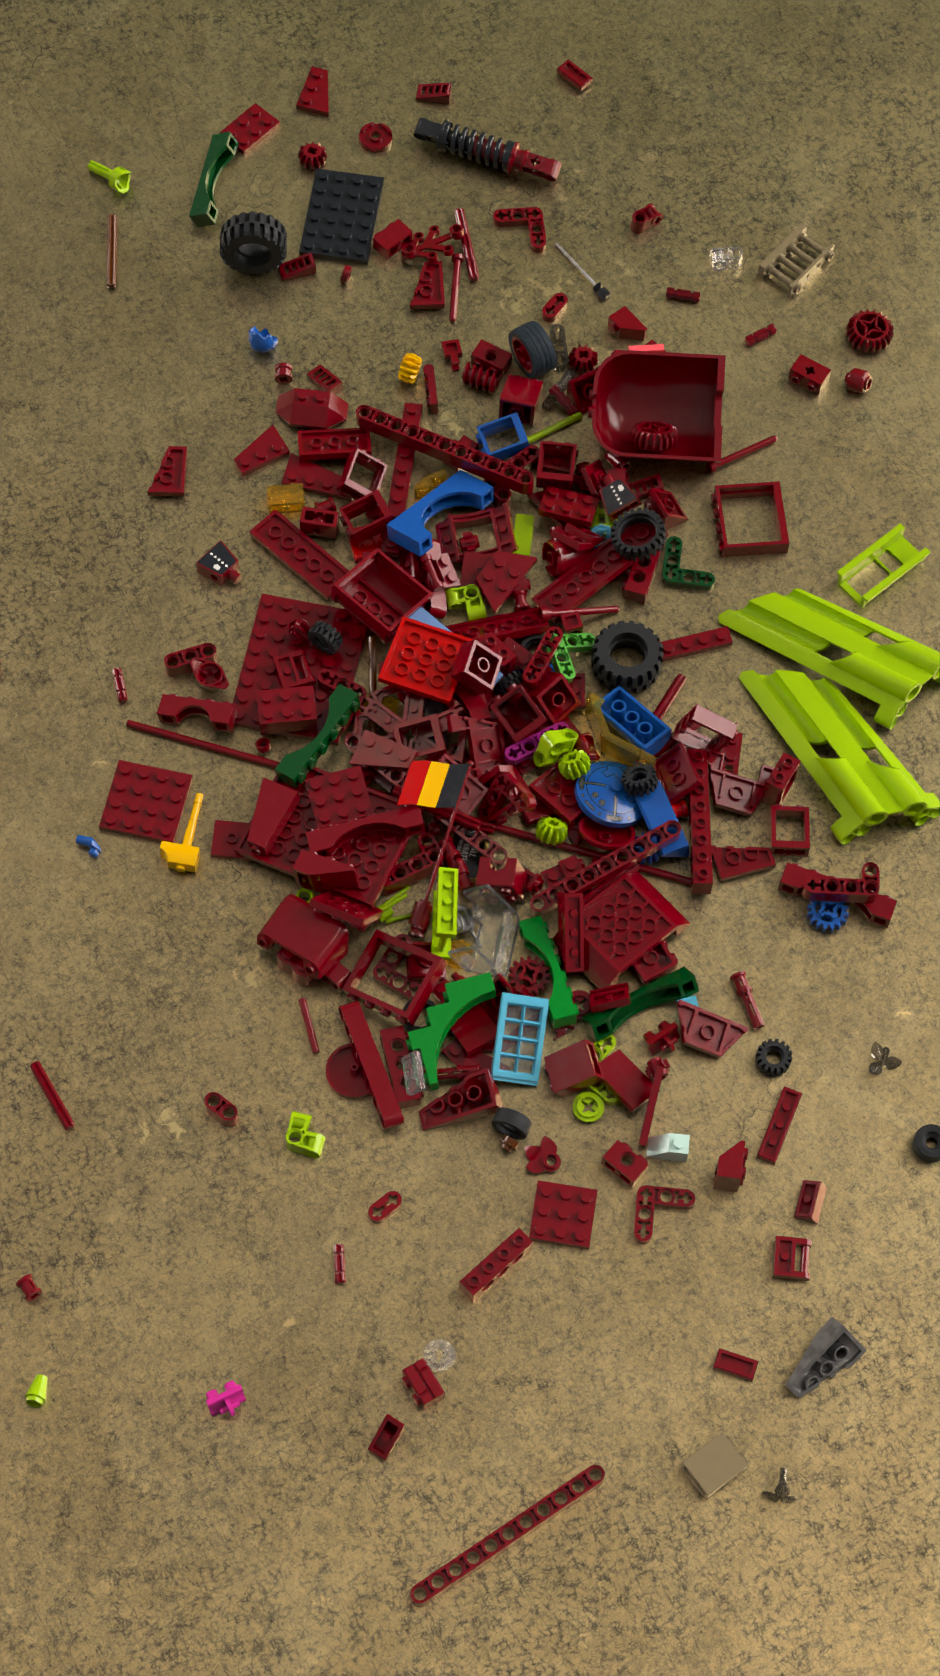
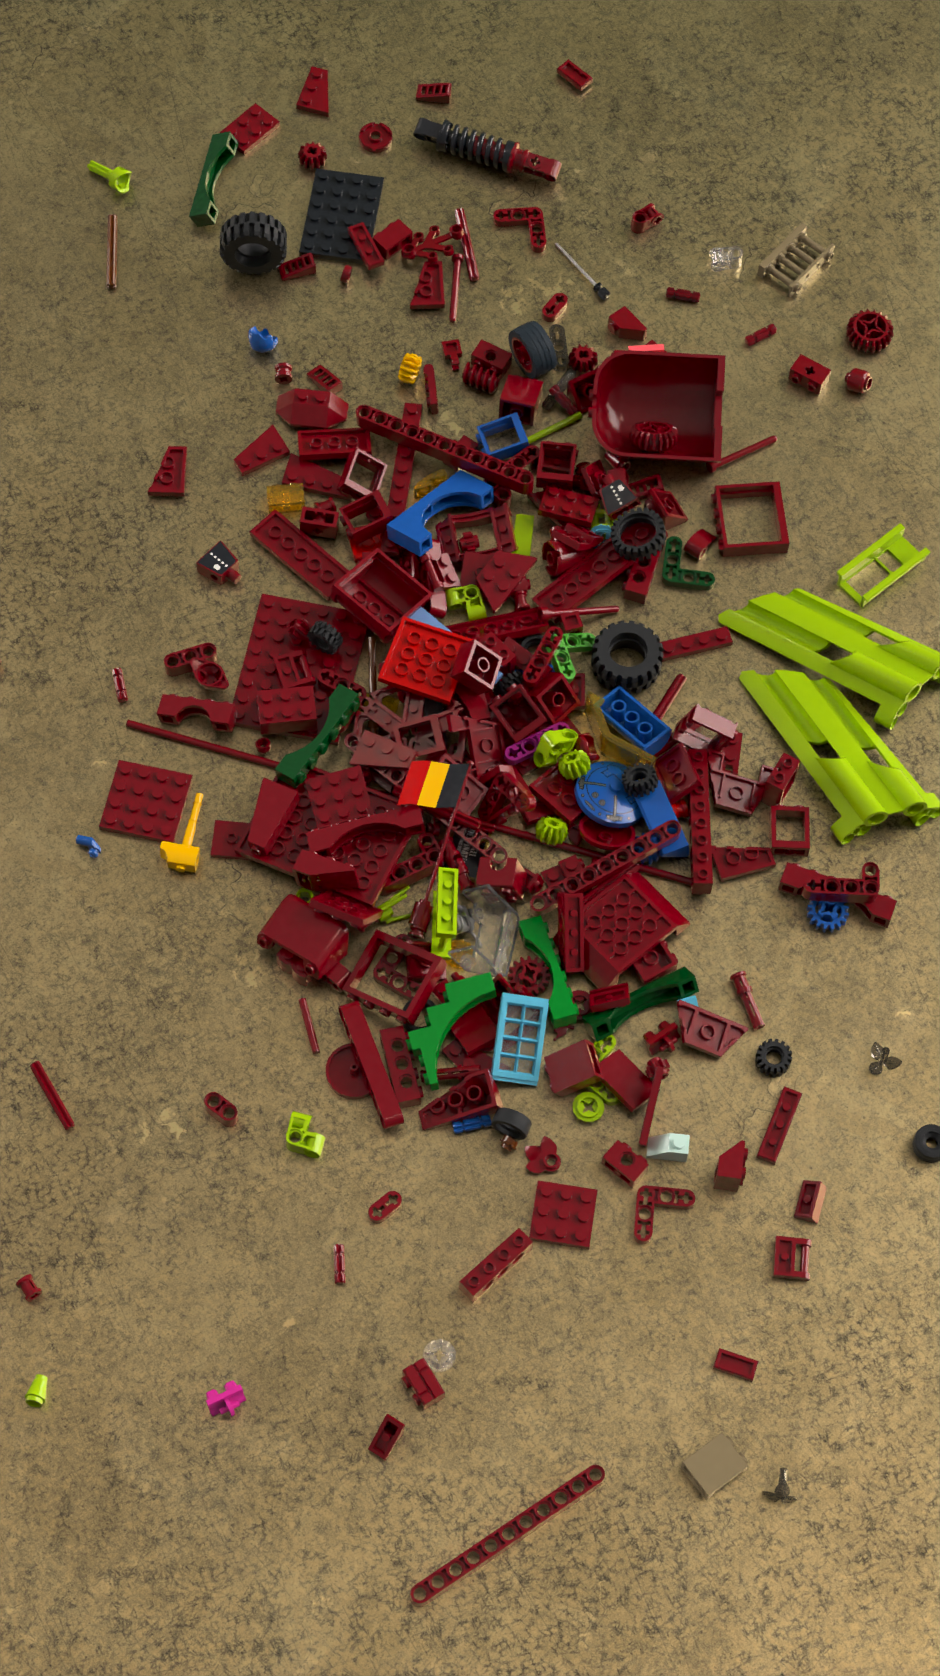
(365, 246): none -> dark red tile
(413, 1073): clear plate -> none
(471, 1124): none -> blue axle
(698, 543): none -> dark red panel
(827, 1354): flat silver wedge -> none

